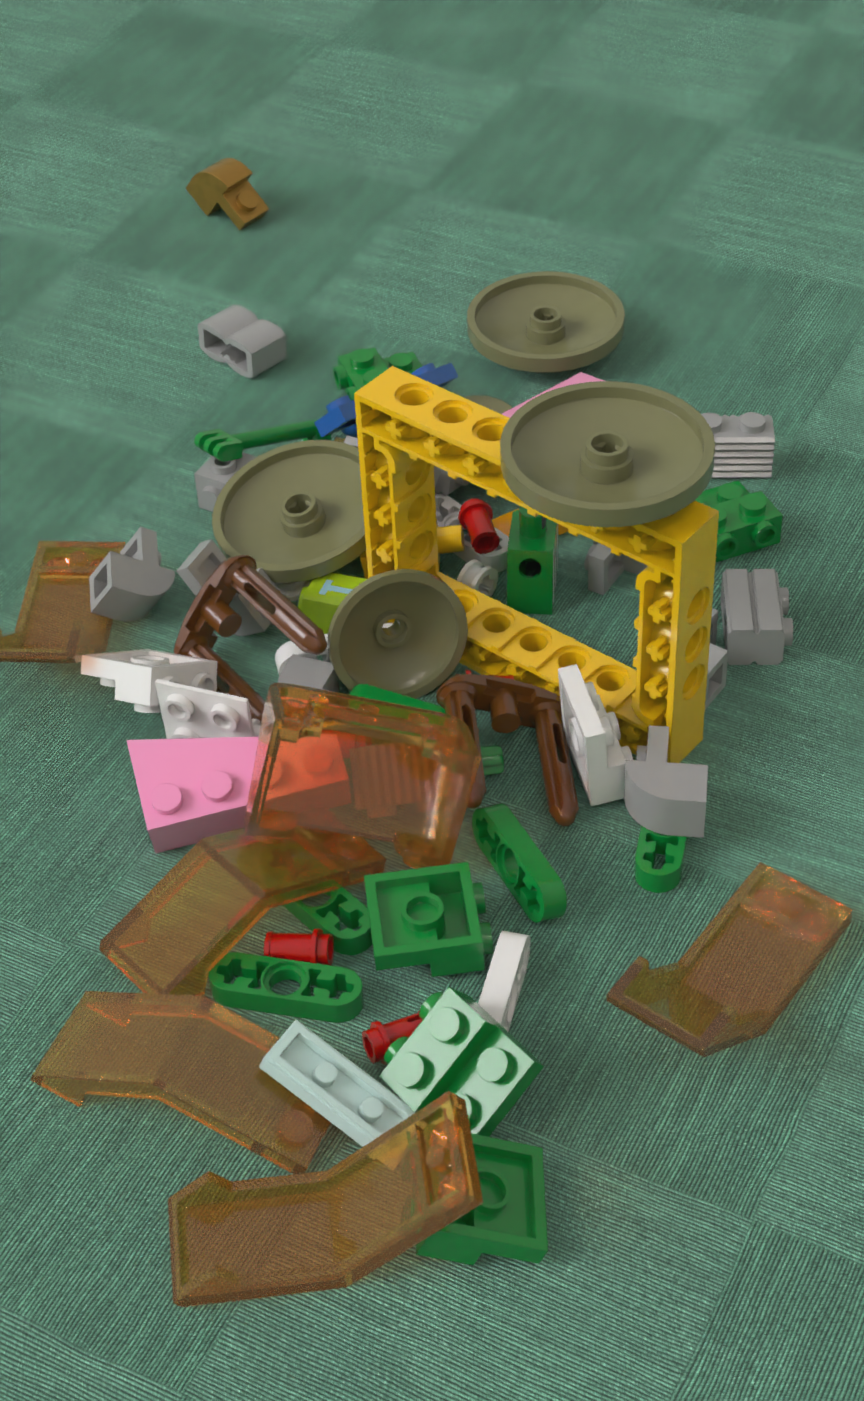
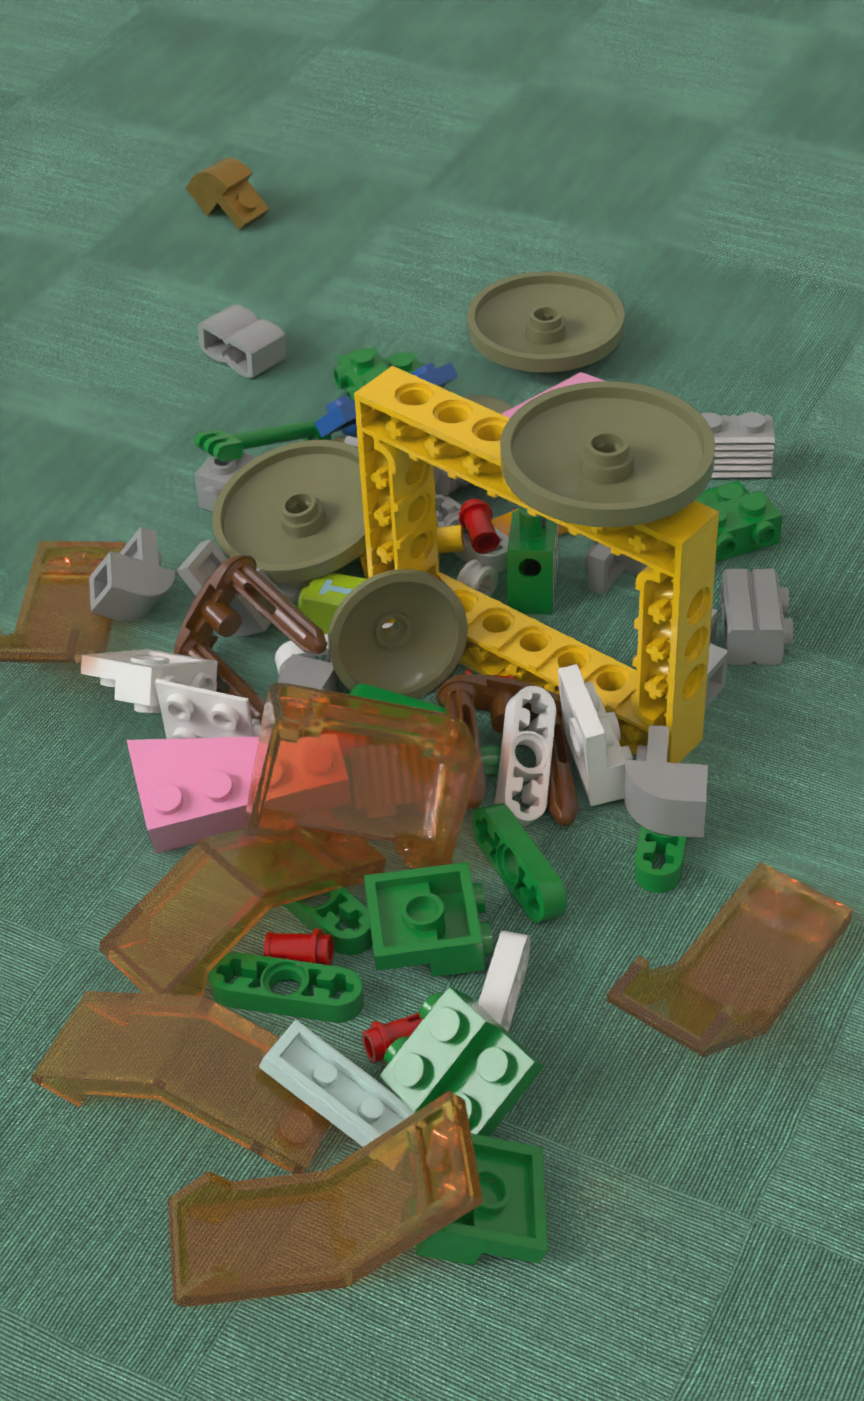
(540, 740): none -> white beam

